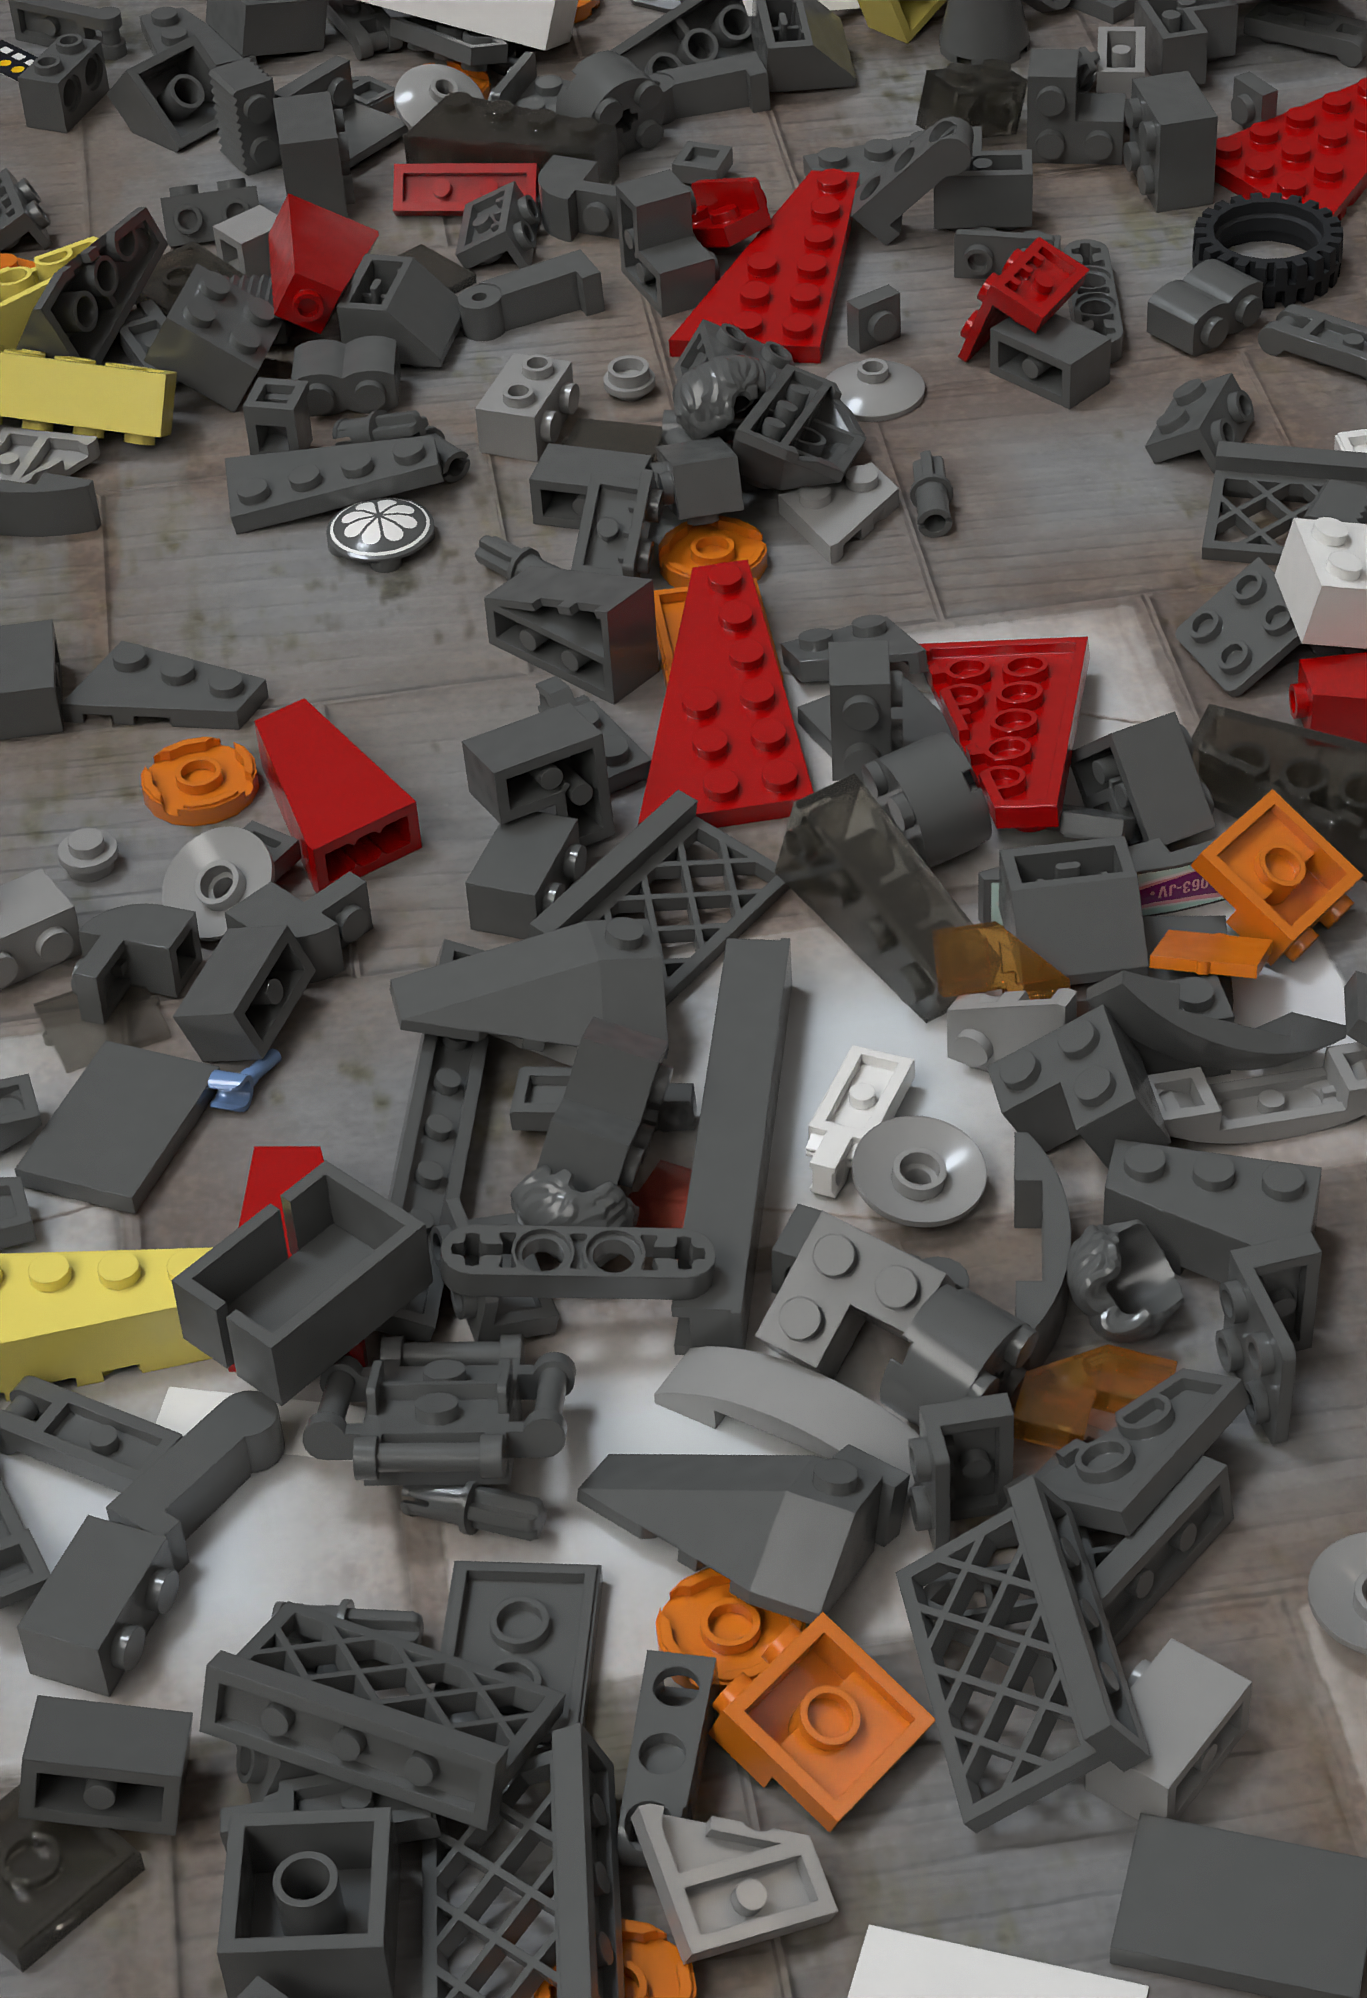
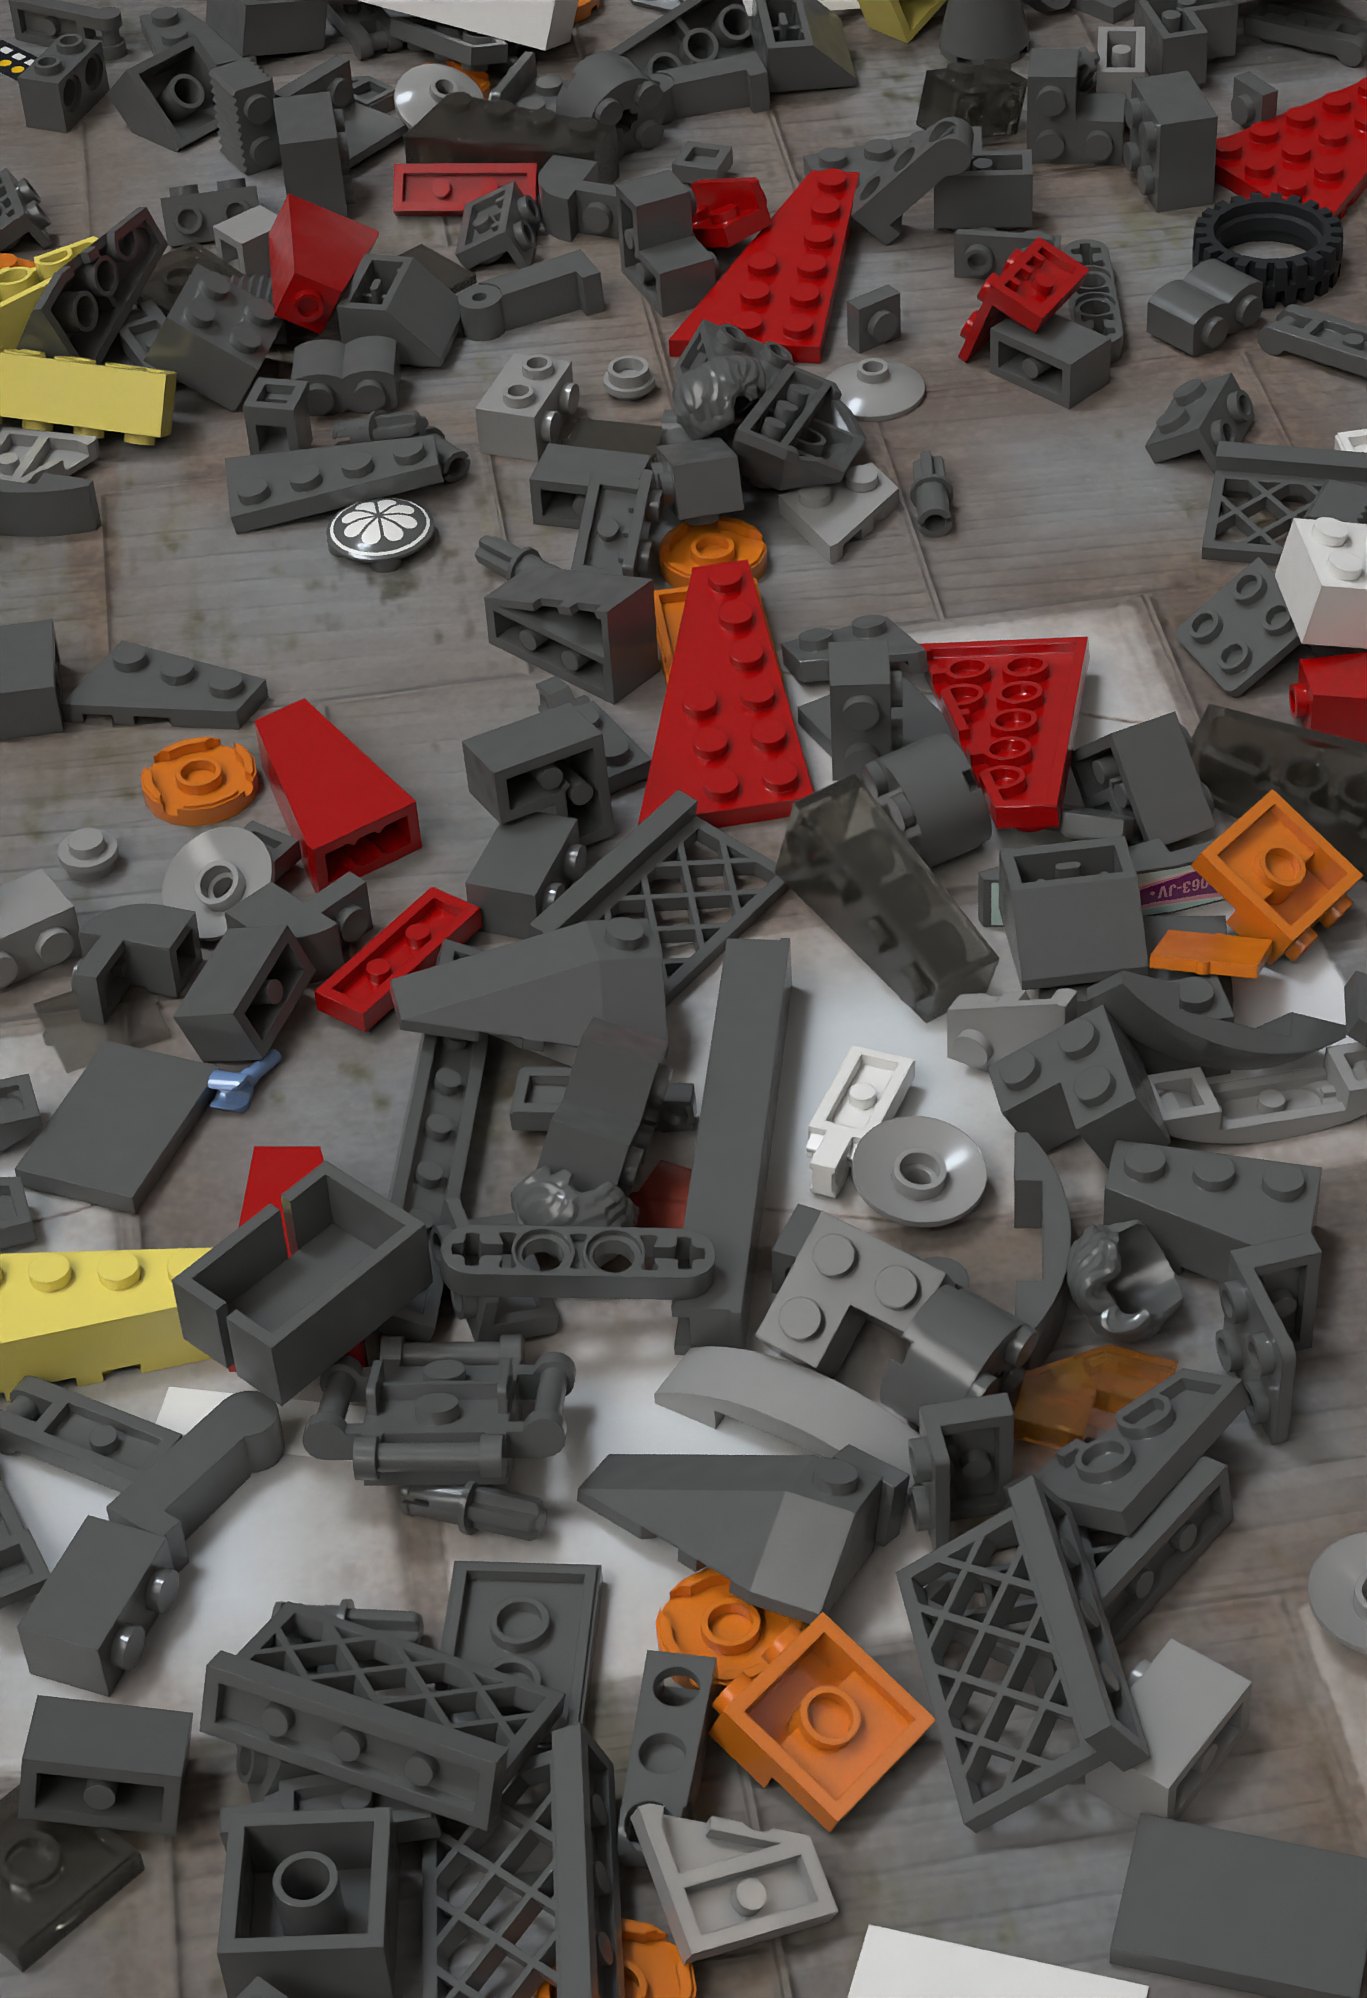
(409, 944): none -> red plate
(991, 959): clear orange tile -> none

